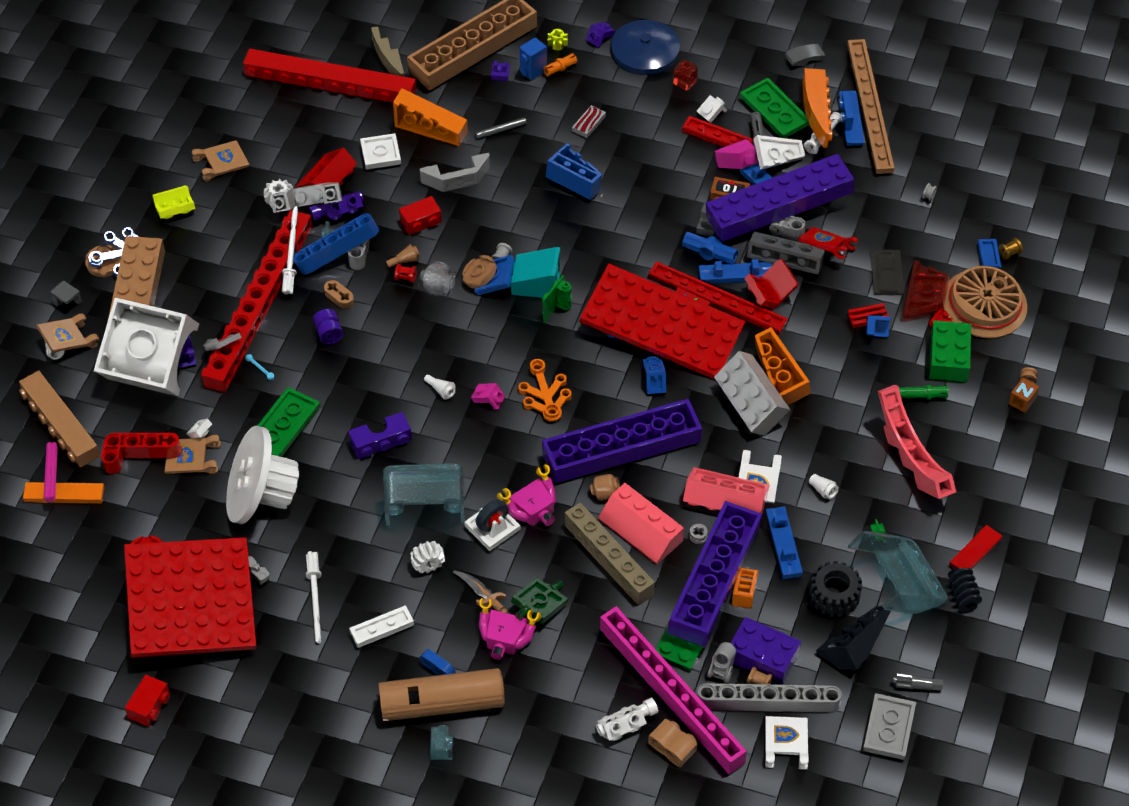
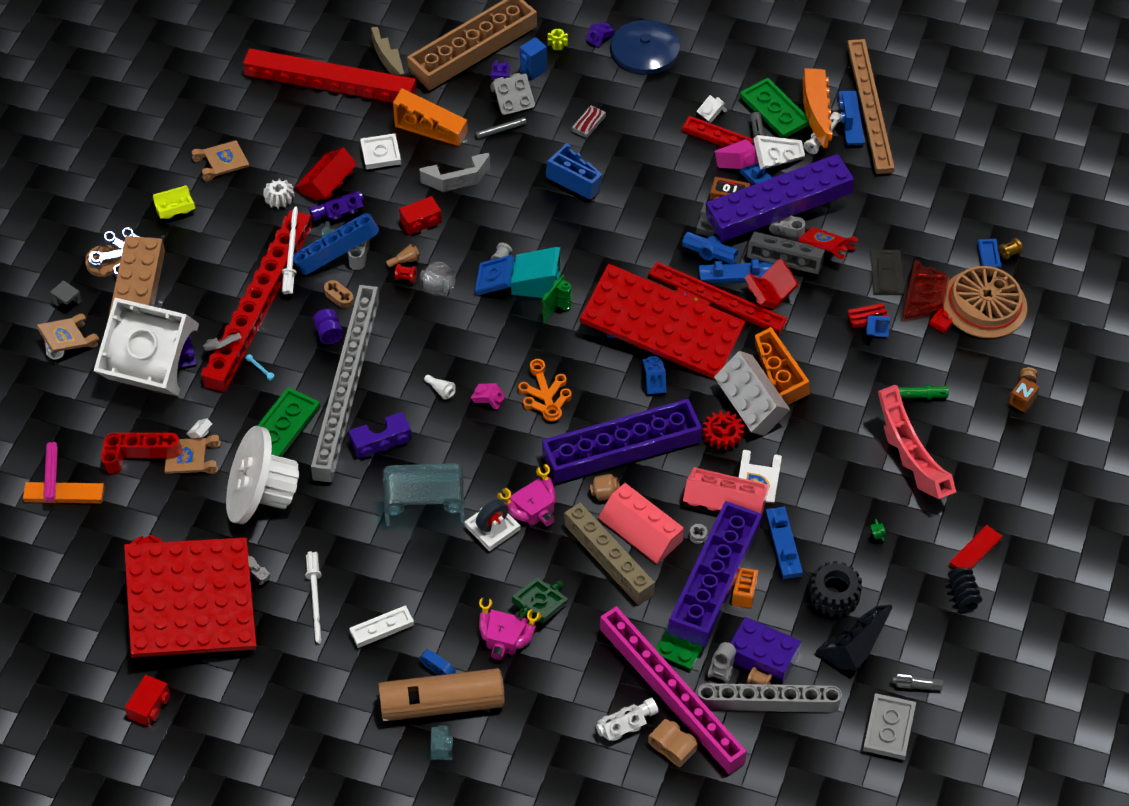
(59, 419): medium nougat brick -> none
(305, 196): light grey slope -> none
(345, 384): none -> light grey brick
(427, 557): white gear -> none
(479, 271): medium nougat tile -> none
(481, 590): piece -> none
(513, 93): none -> light grey bracket
(560, 64): orange pin -> none
(685, 74): clear red brick -> none
(723, 430): none -> red gear
(788, 737): white flag -> none
(801, 55): dark grey slope -> none
(824, 486): white cone -> none
(908, 570): clear light blue windscreen -> none
(929, 192): light grey bush -> none
(950, 351): green brick -> none

